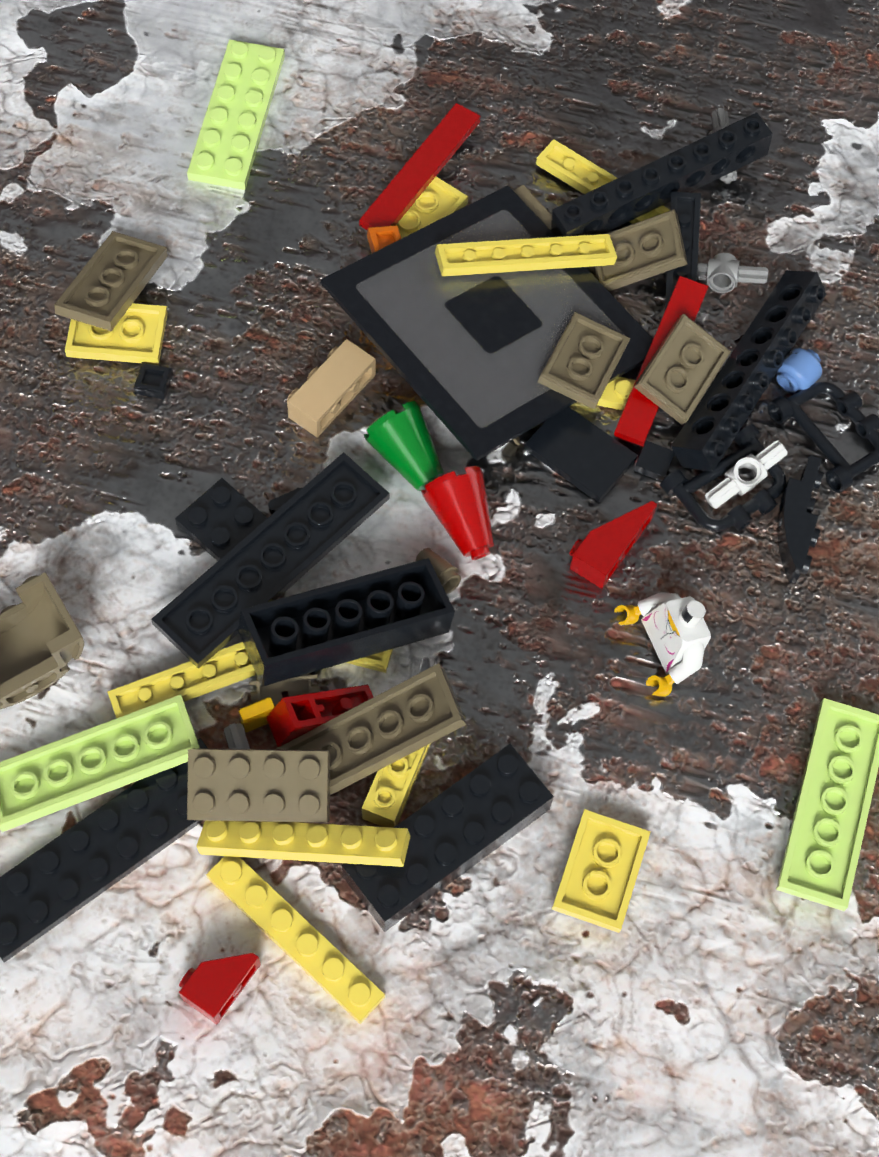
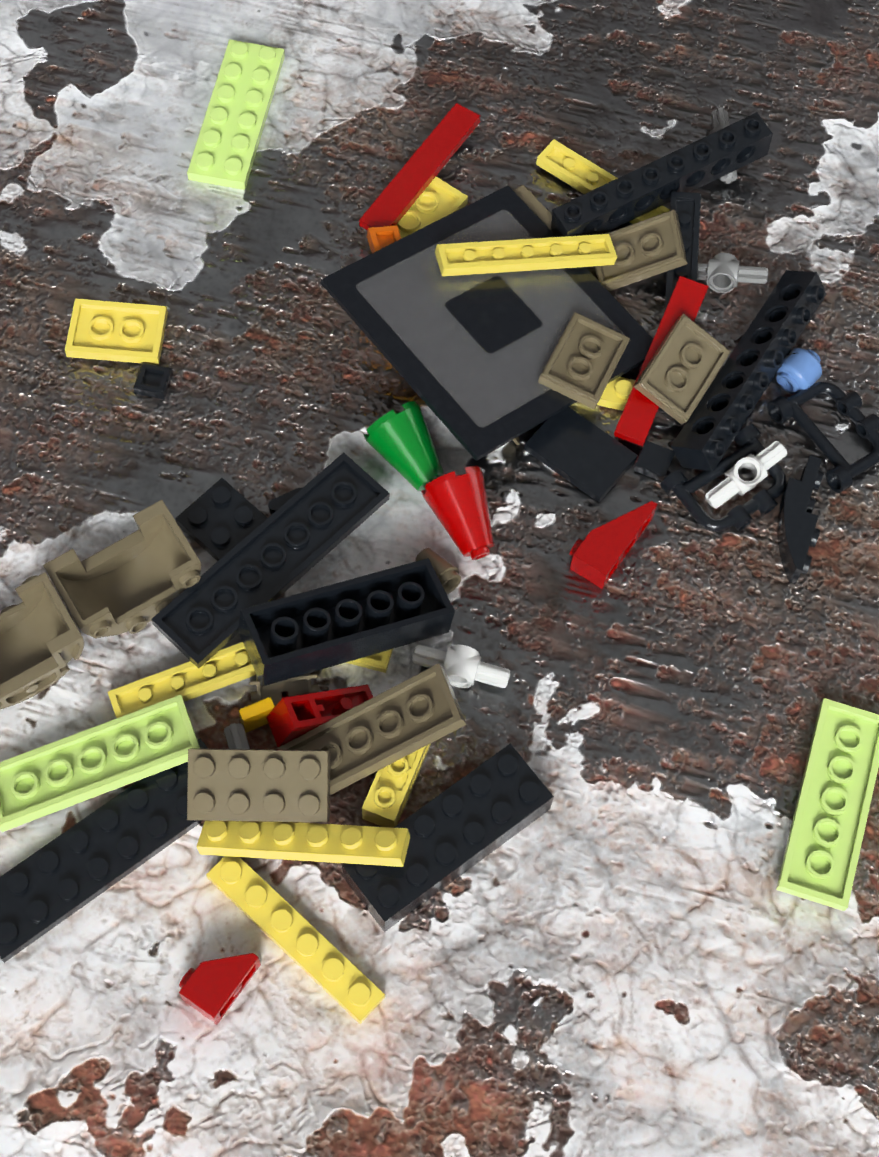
(111, 281): dark tan plate -> none
(129, 579): none -> dark tan cylinder
(331, 387): tan brick -> none
(462, 666): none -> white axle
(601, 870): light yellow plate -> none
(676, 634): white torso -> none

